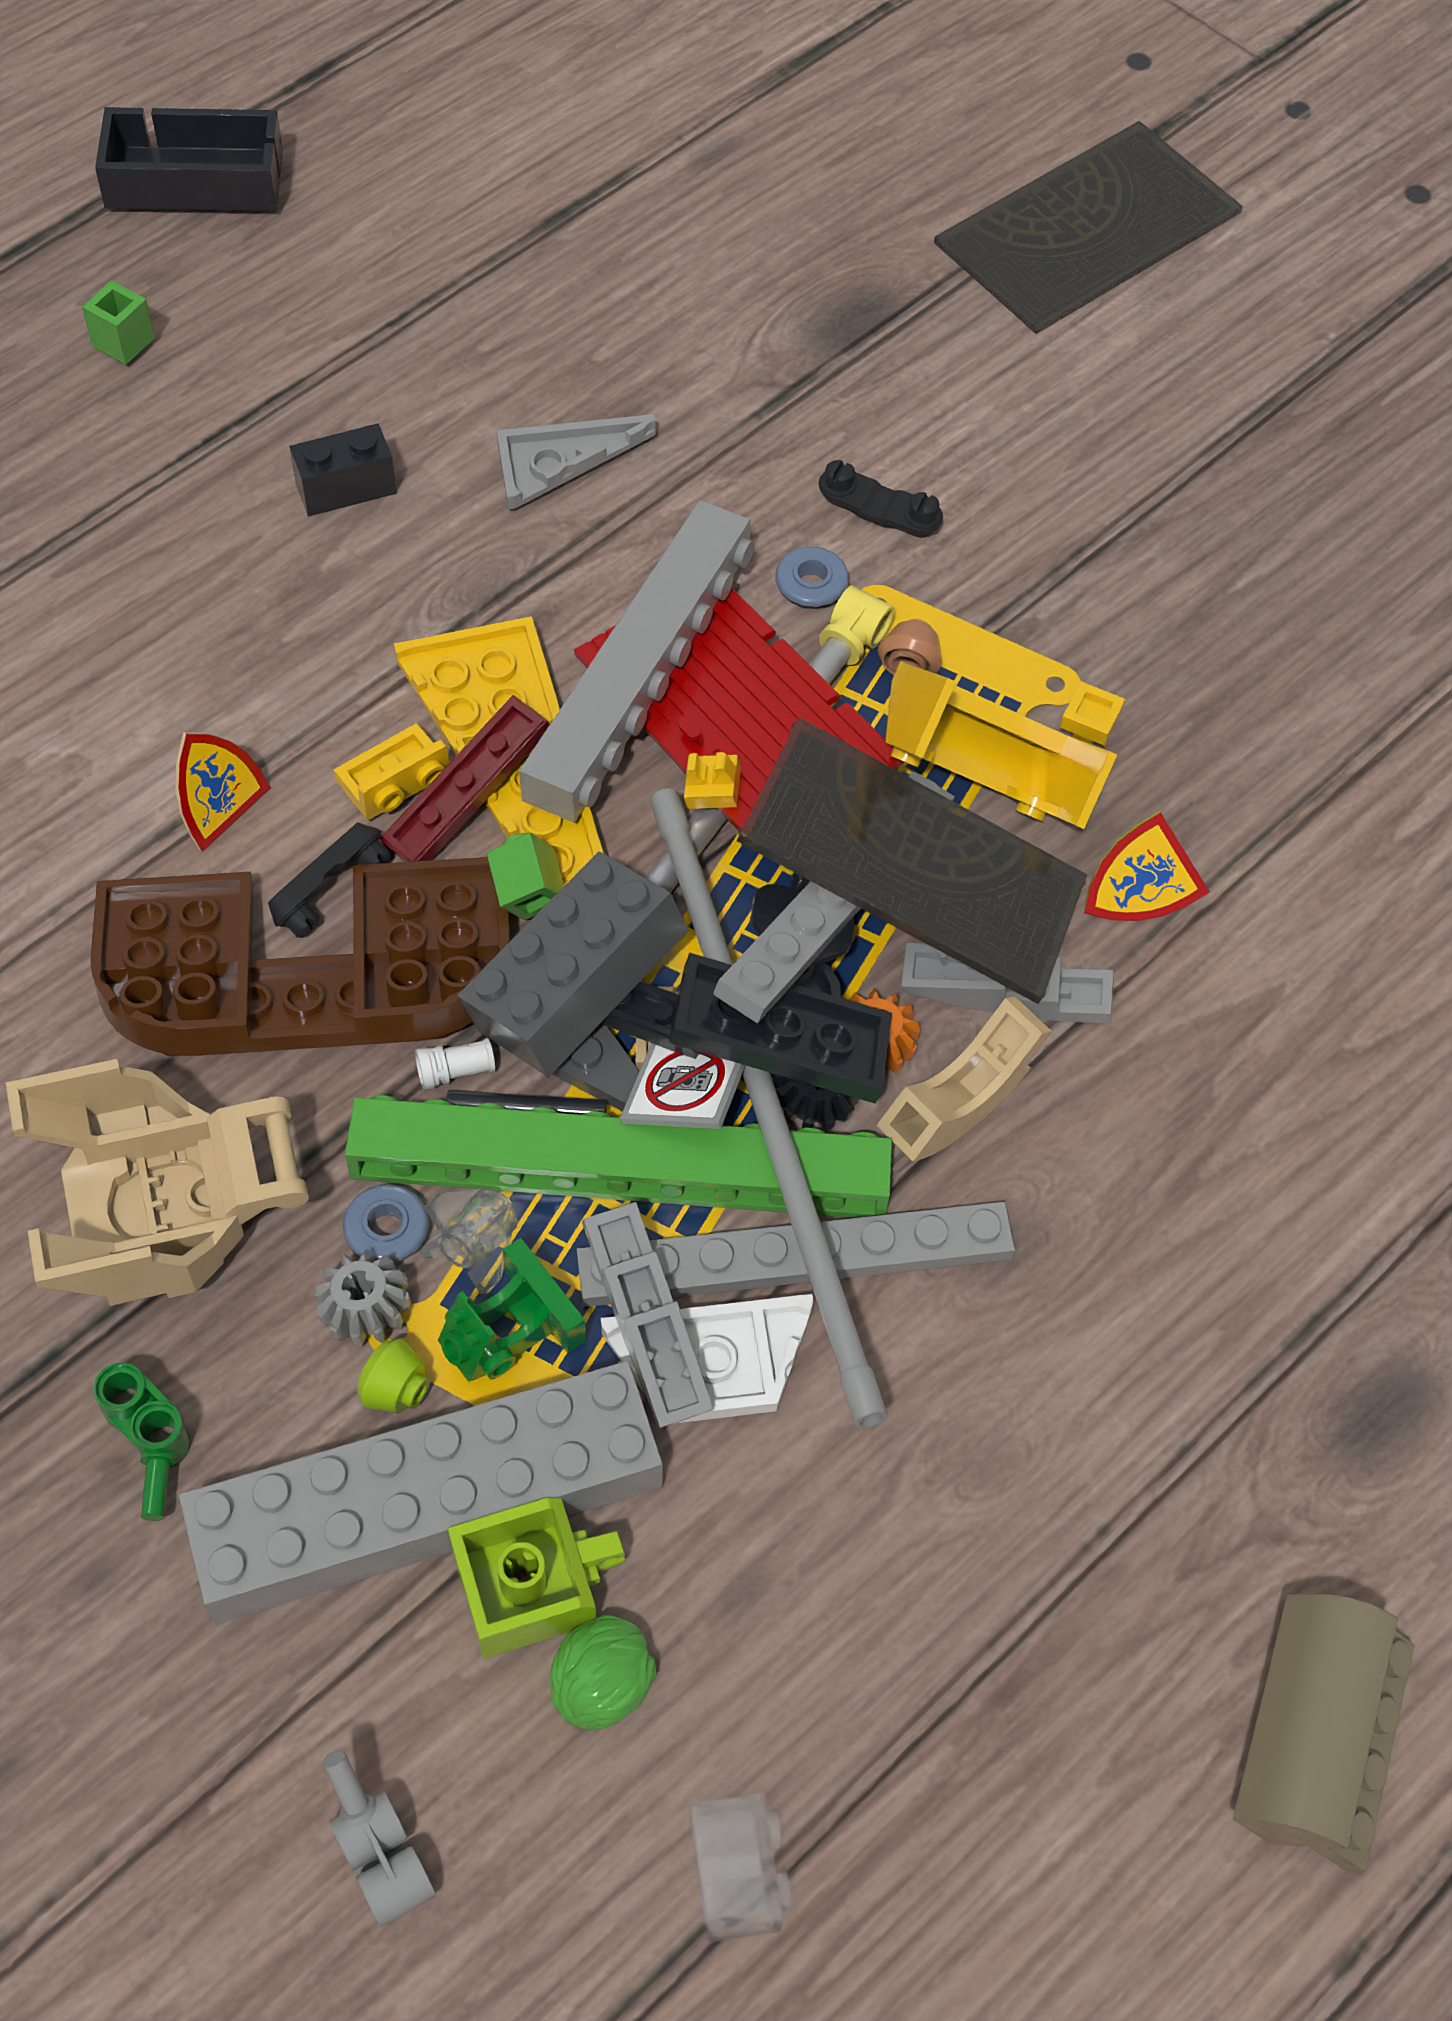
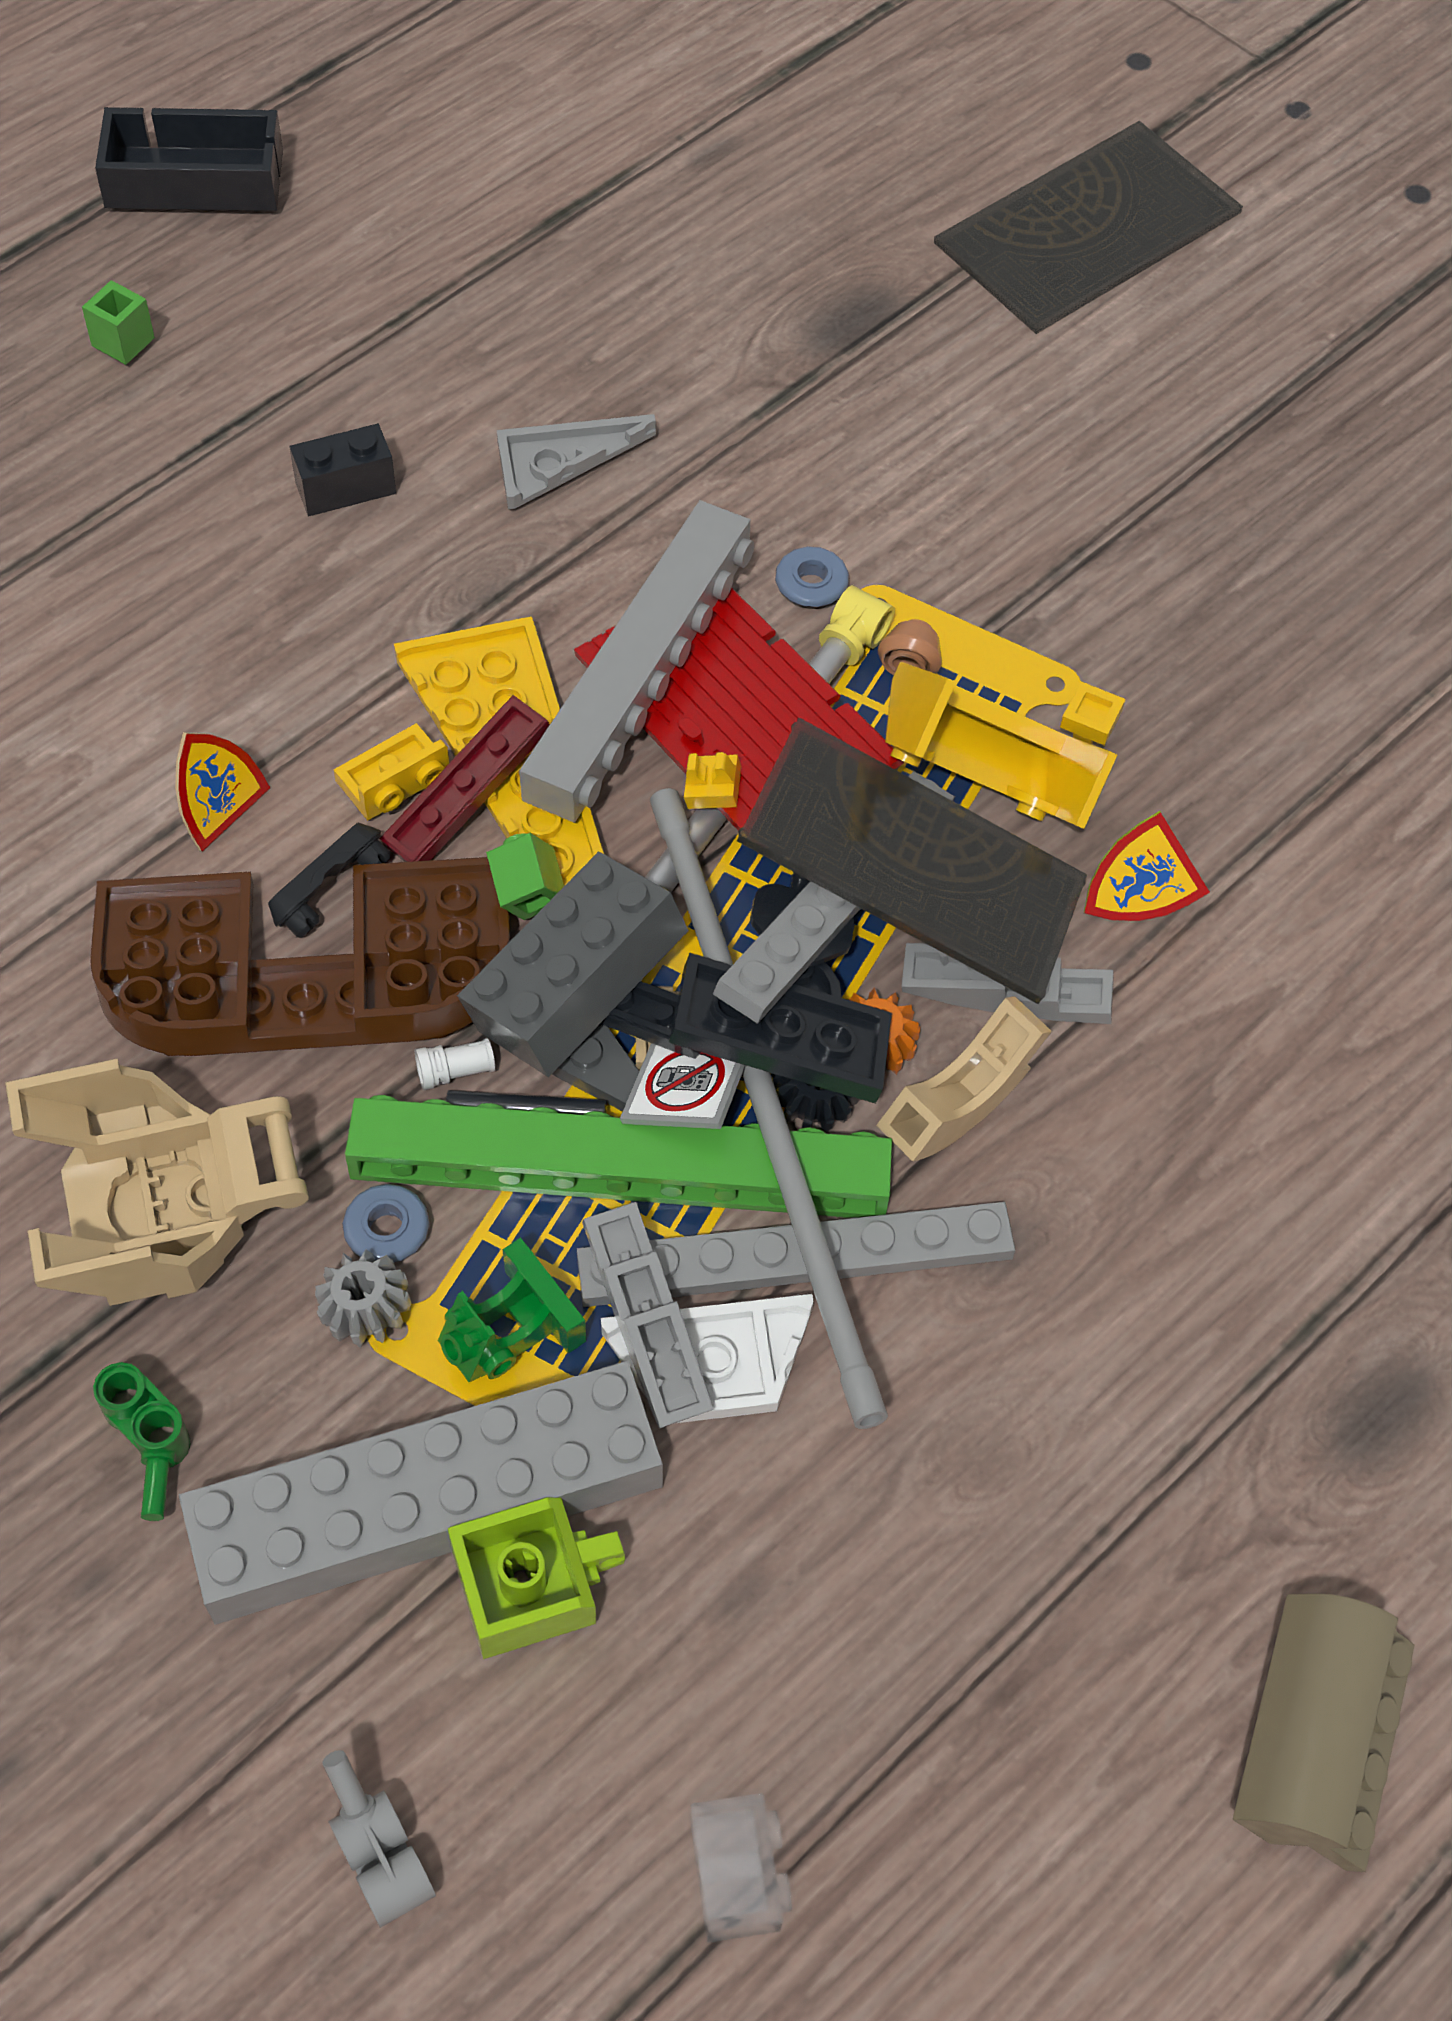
(393, 1378): lime cone -> none
(474, 1231): clear brick -> none
(601, 1673): bright green hair -> none
(867, 498): black piece -> none

